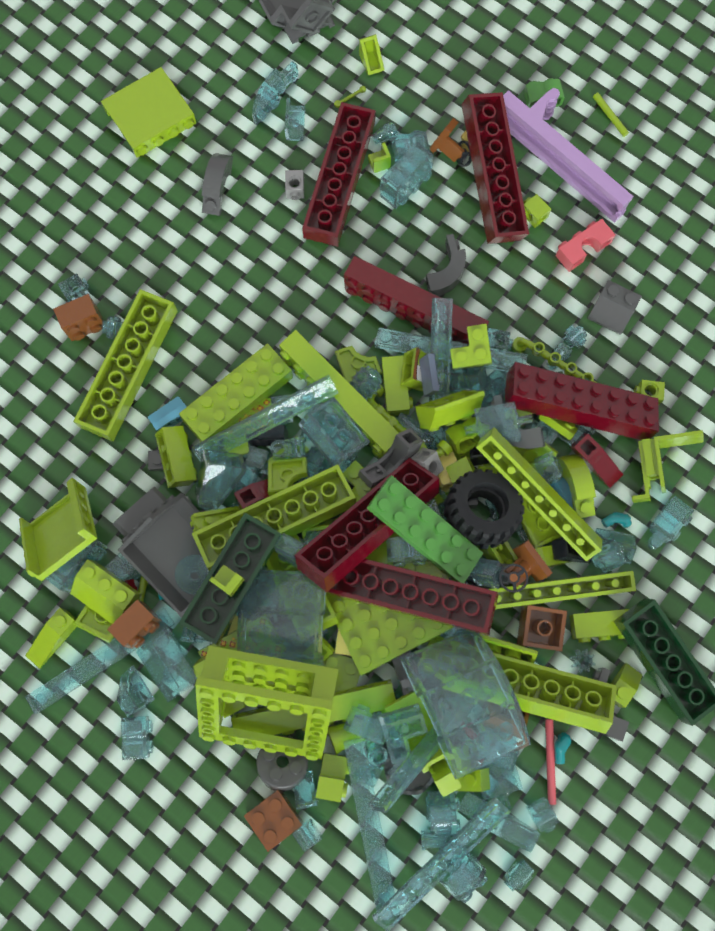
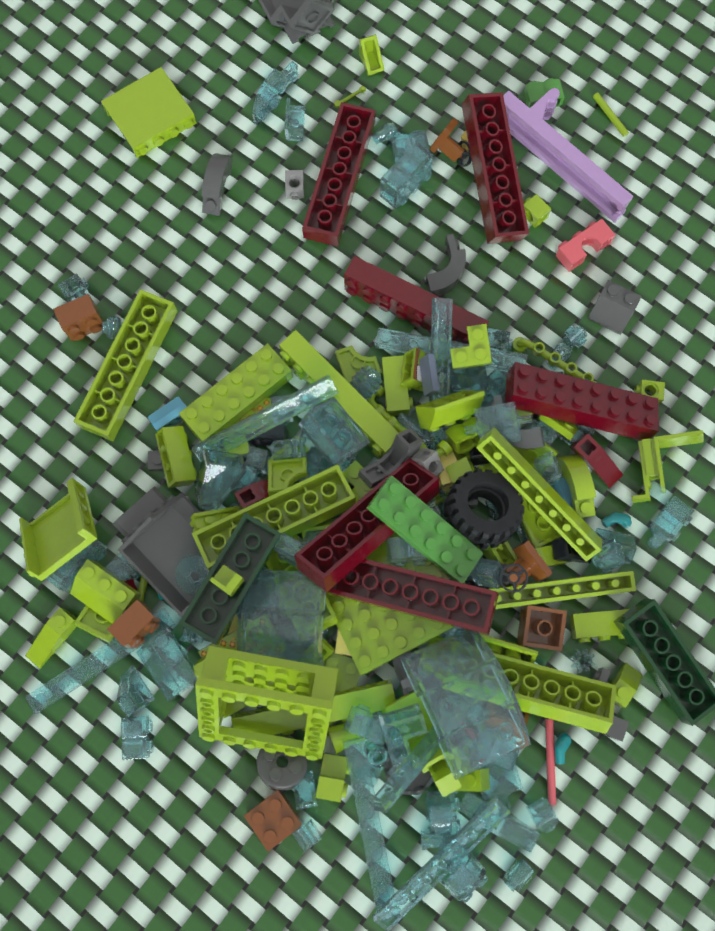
(380, 160): lime panel -> none

